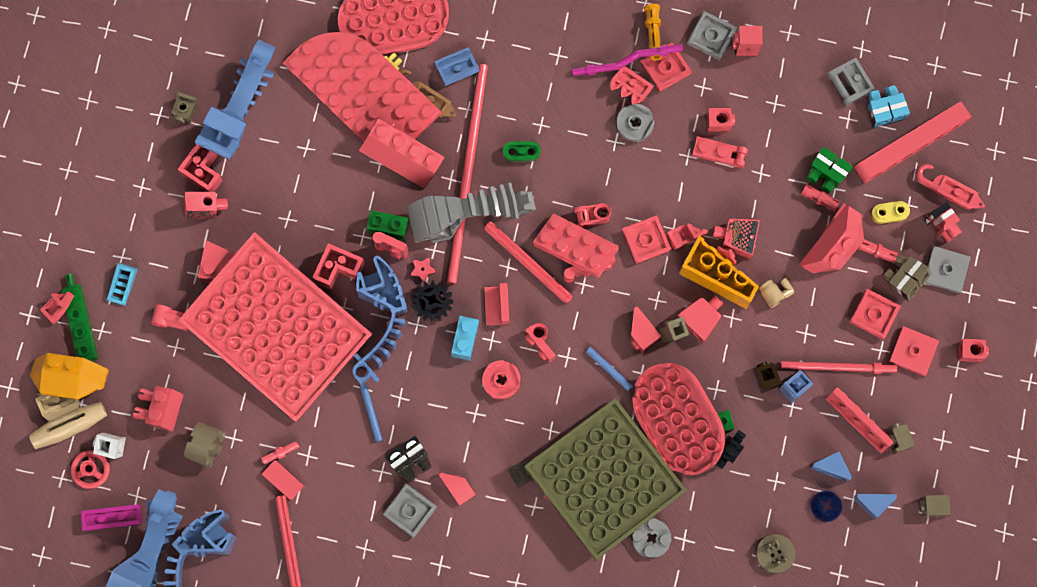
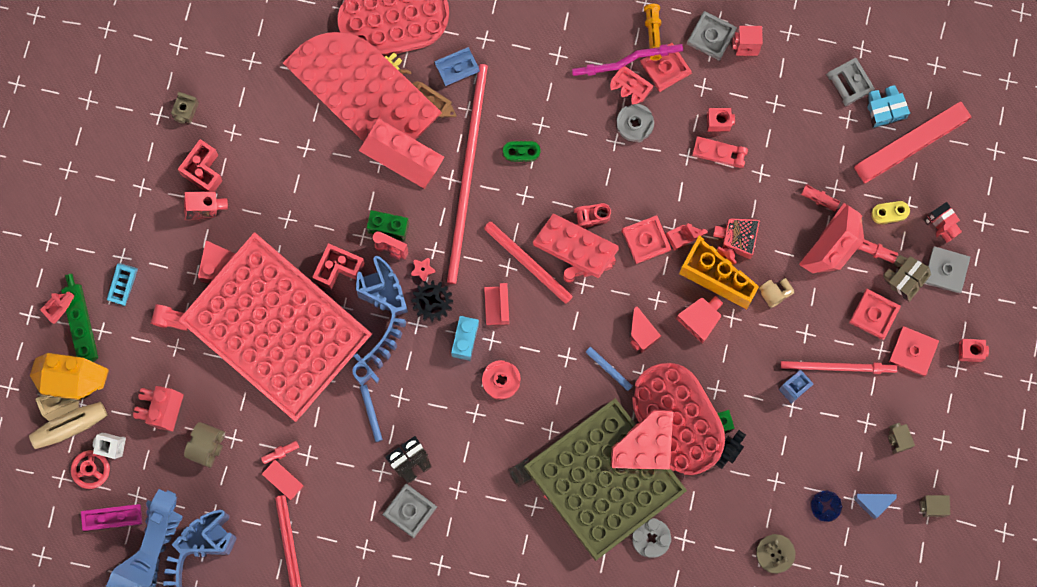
(226, 126): medium blue piece -> none
(440, 216): light grey piece -> none
(457, 486): coral slope -> none
(544, 352): coral plate -> none
(646, 443): none -> coral plate
(673, 330): dark tan brick -> none
(769, 369): dark brown brick -> none
(832, 177): green hips -> none
(833, 466): medium blue slope -> none
(859, 420): coral plate -> none
(951, 189): coral plate -> none

